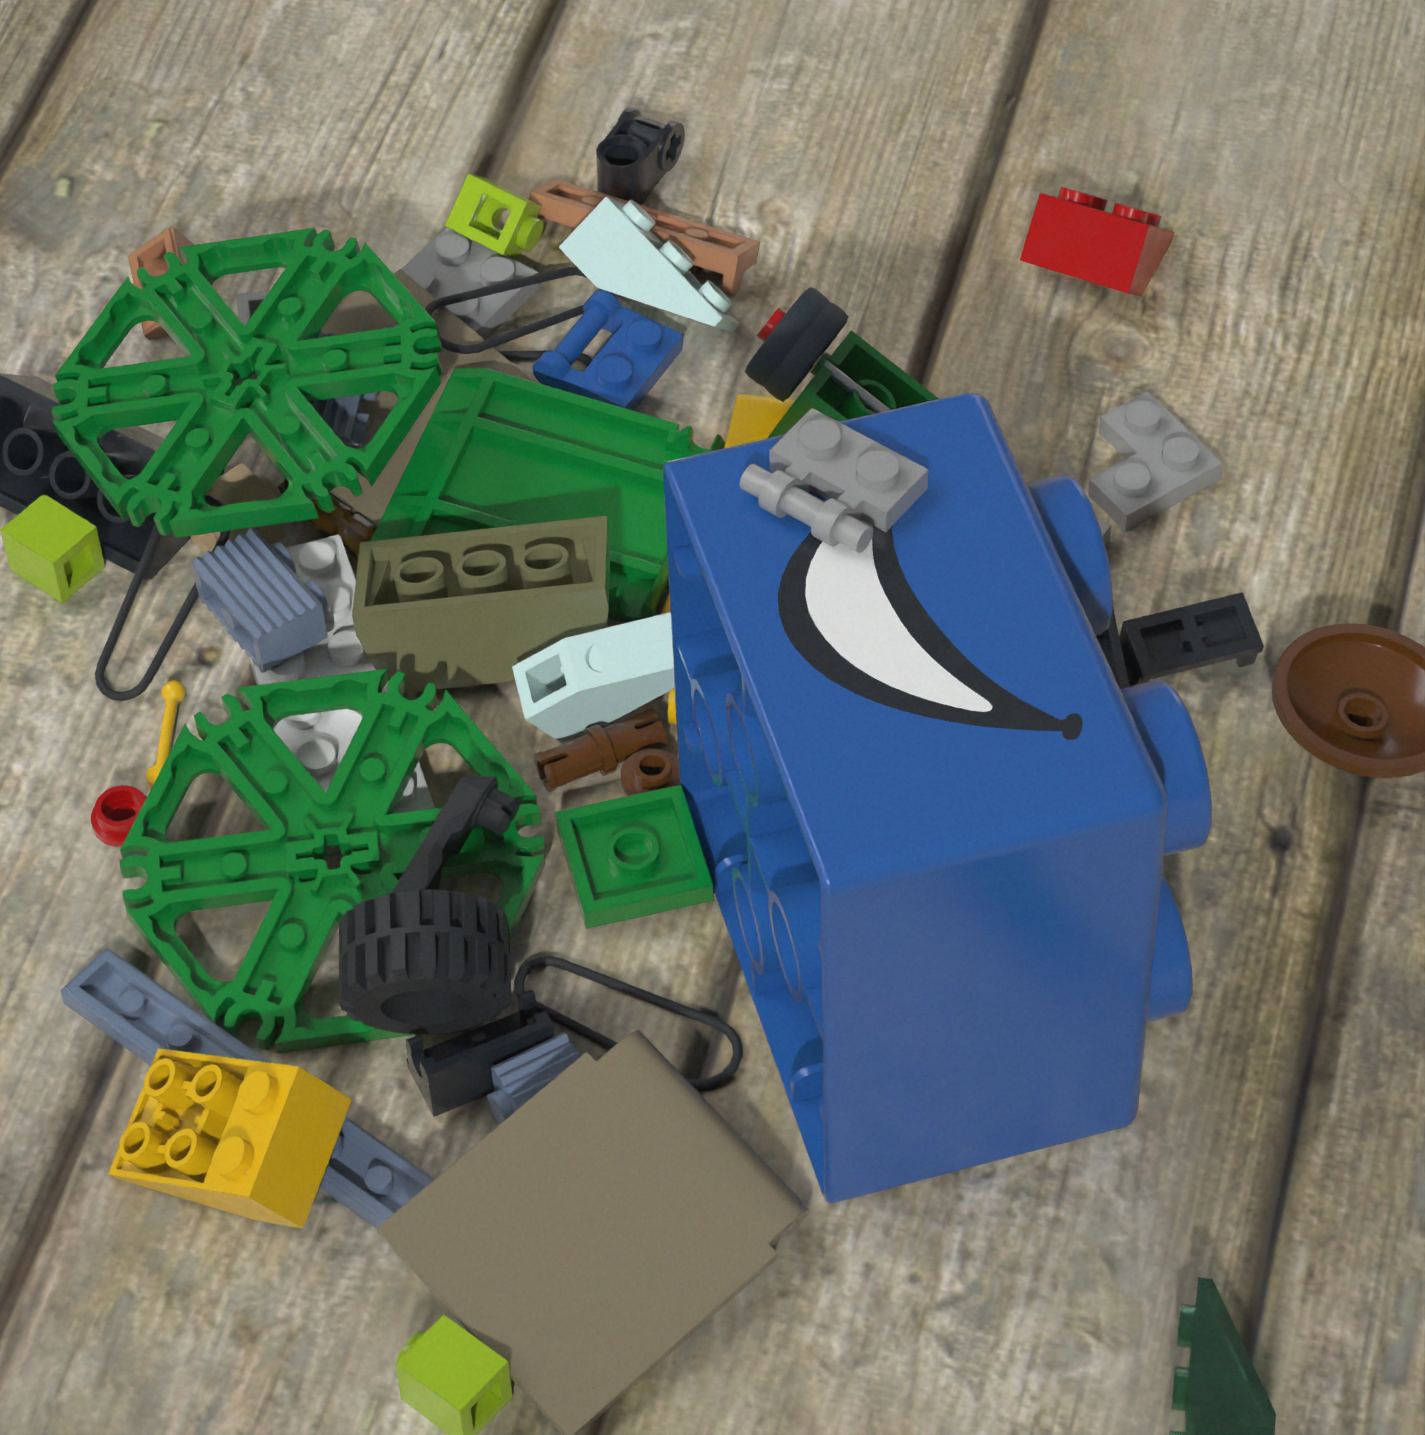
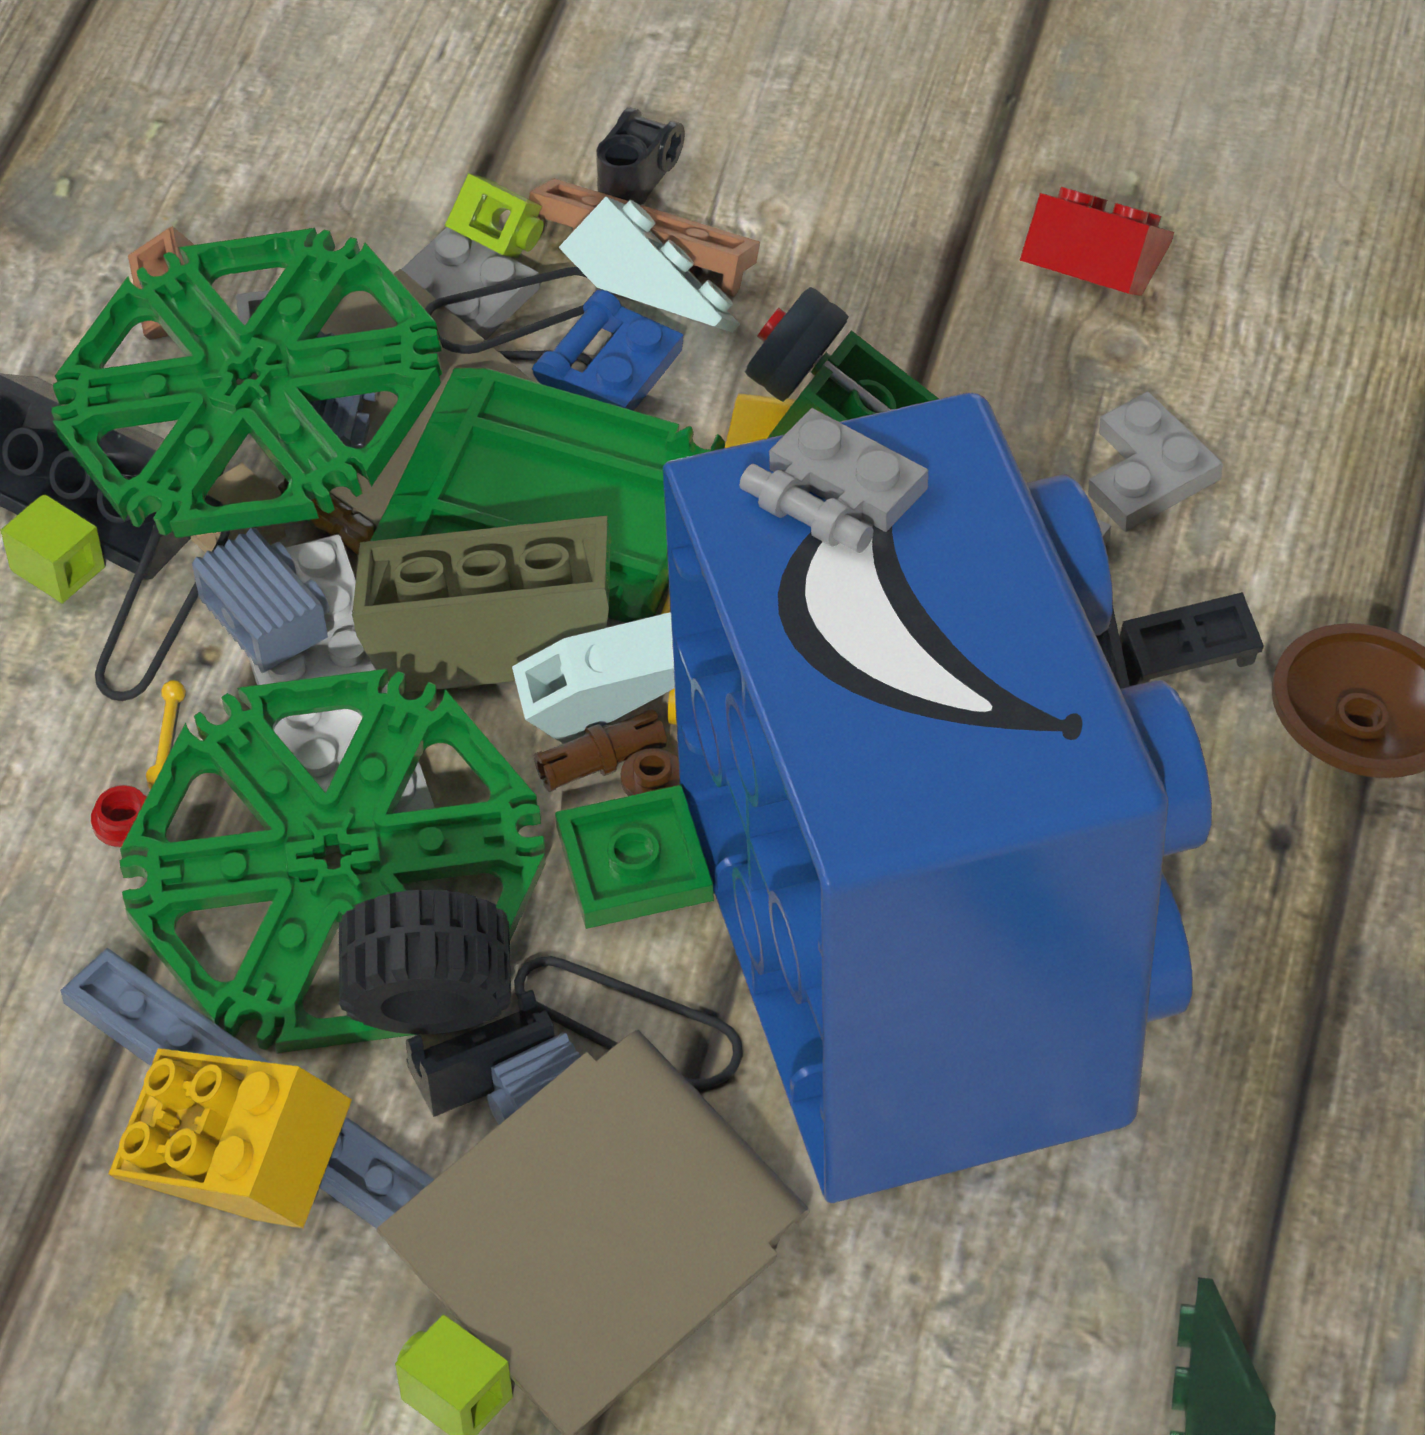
(471, 804): black piece -> none

